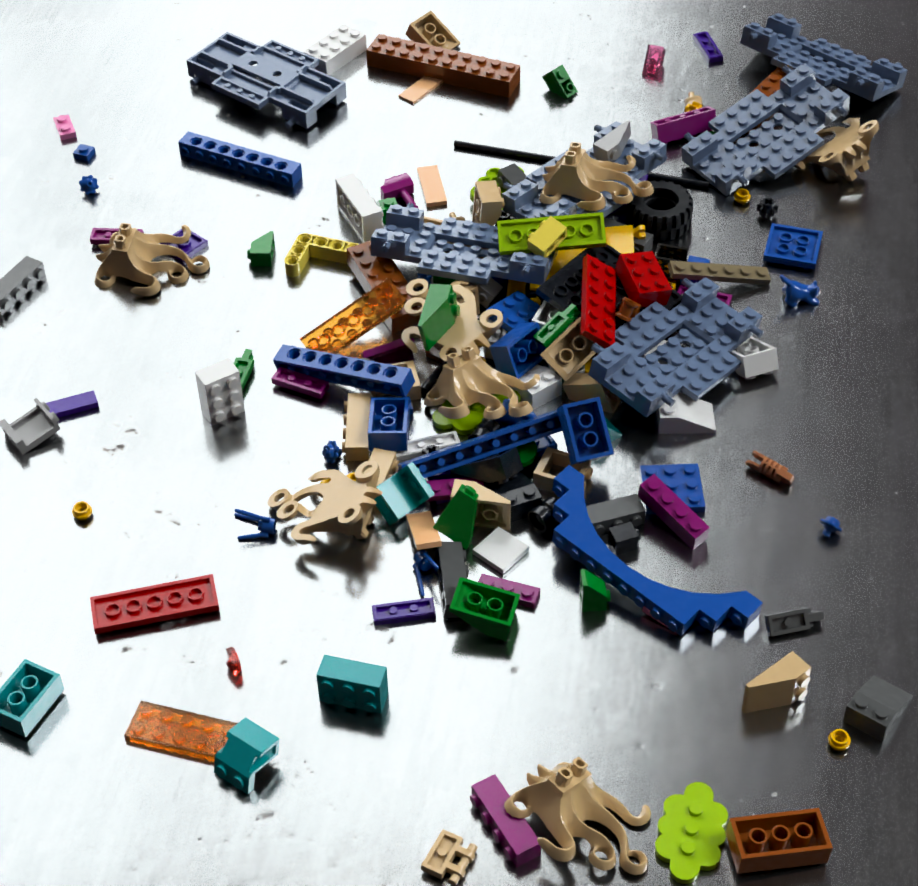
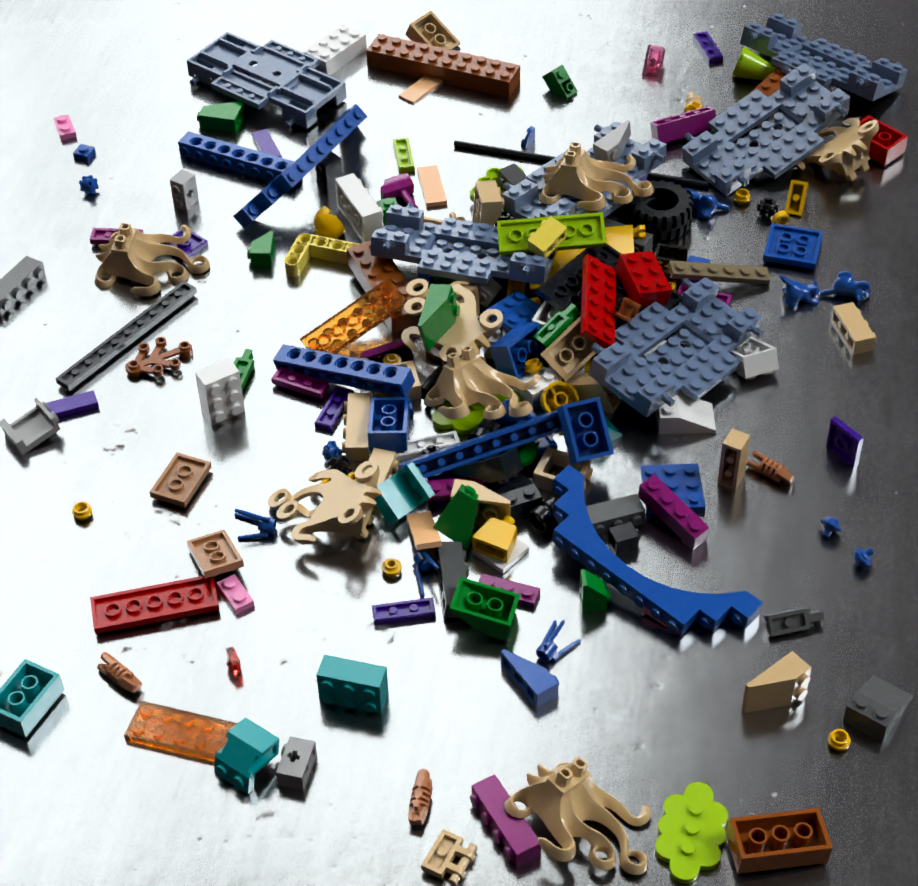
(119, 673): none -> nougat hinge
(125, 336): none -> plate
(138, 365): none -> dark orange plant
(180, 479): none -> medium nougat plate
(184, 190): none -> light grey brick
(215, 553): none -> medium nougat plate
(222, 116): none -> green slope
(235, 594): none -> bright pink plate
(265, 142): none -> tile
(295, 763): none -> light grey brick
(301, 166): none -> blue arch
(327, 169): none -> black slope
(327, 224): none -> yellow cylinder
(333, 409): none -> dark purple tile
(340, 463): none -> black gear
(391, 359): none -> yellow plate
(391, 567): none -> yellow plate
(403, 155): none -> lime tile
(420, 798): none -> nougat hinge
(496, 538): none -> yellow torso
(530, 137): none -> tile
(531, 678): none -> slope
(533, 366): none -> yellow plate
(548, 648): none -> blue plant
(556, 395): none -> yellow cylinder
(705, 204): none -> blue animal
(733, 459): none -> tan brick
(752, 66): none -> lime cone
(780, 218): none -> yellow tile
(796, 197): none -> yellow slope
(844, 441): none -> dark purple tile
(846, 286): none -> blue animal
(853, 328): none -> tan brick
(863, 557): none -> blue plant
(886, 143): none -> red brick

